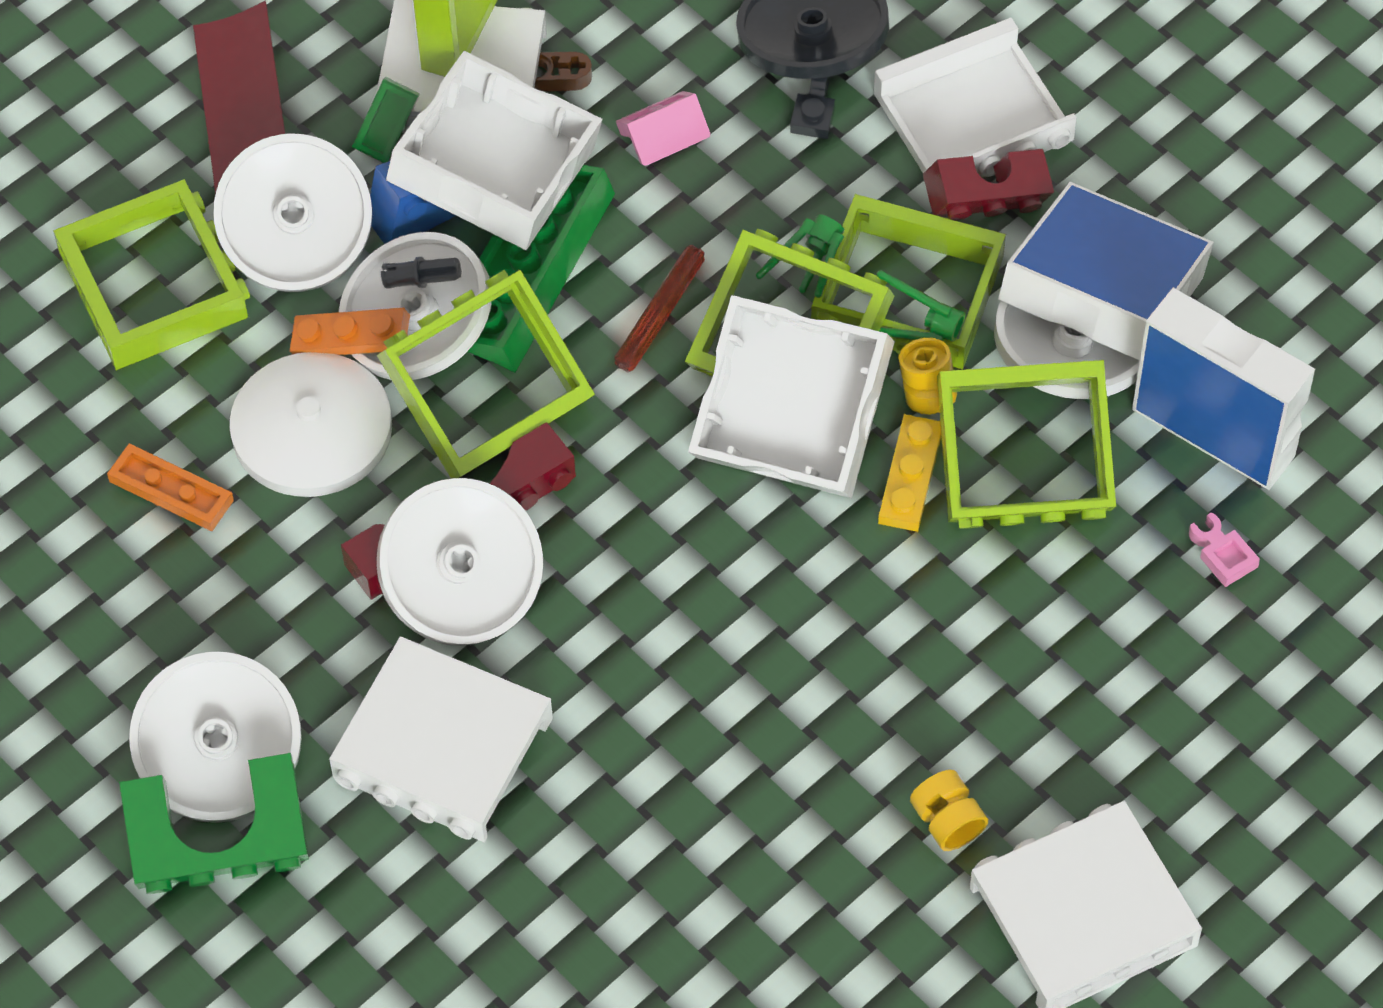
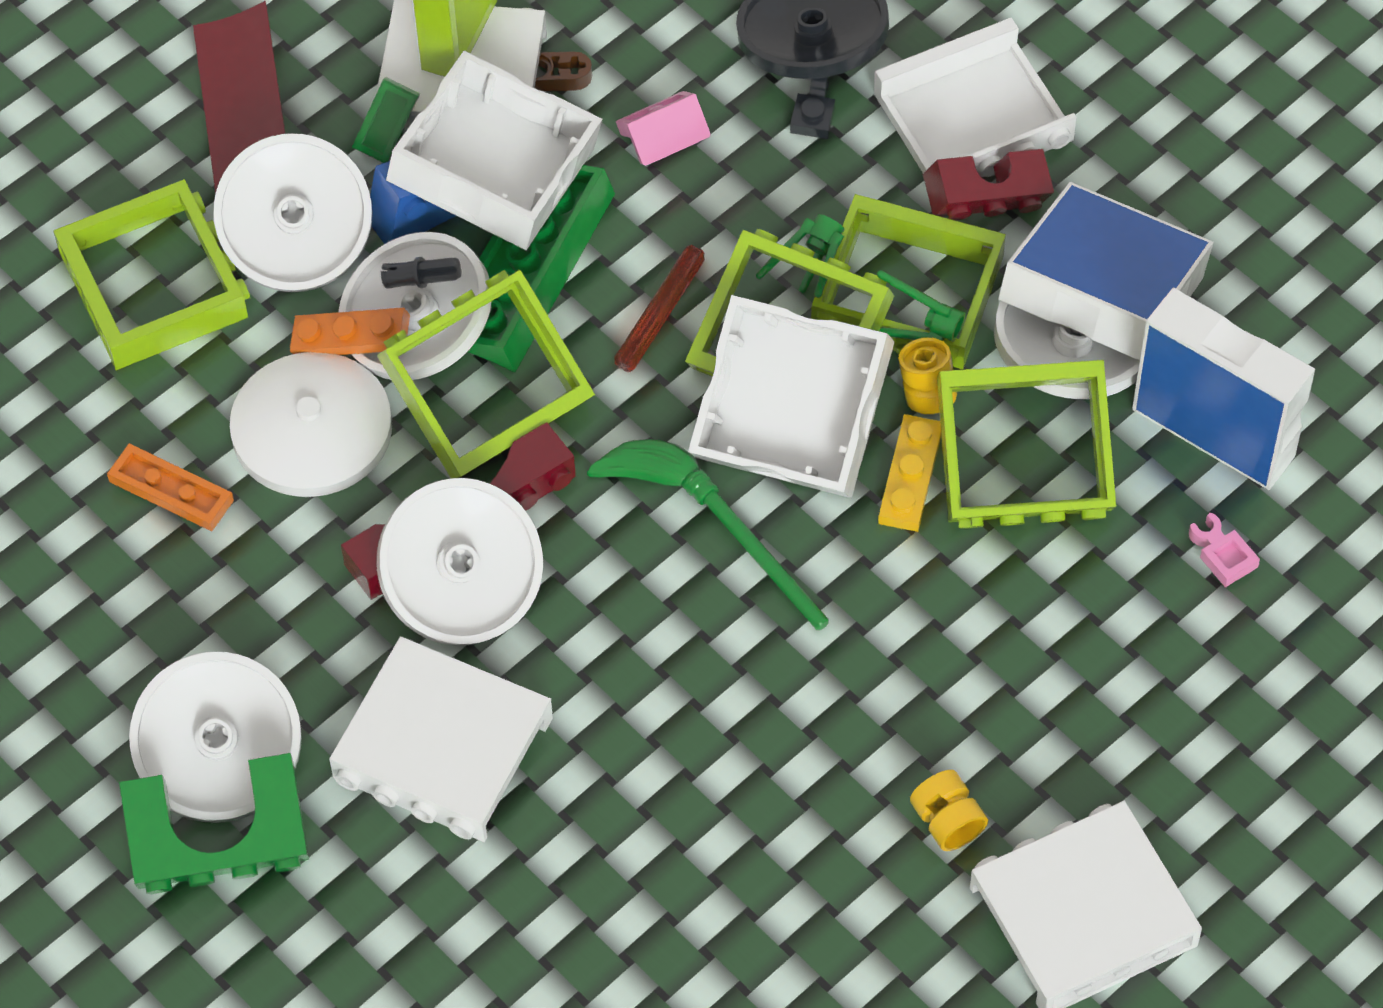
(675, 466): none -> green piece

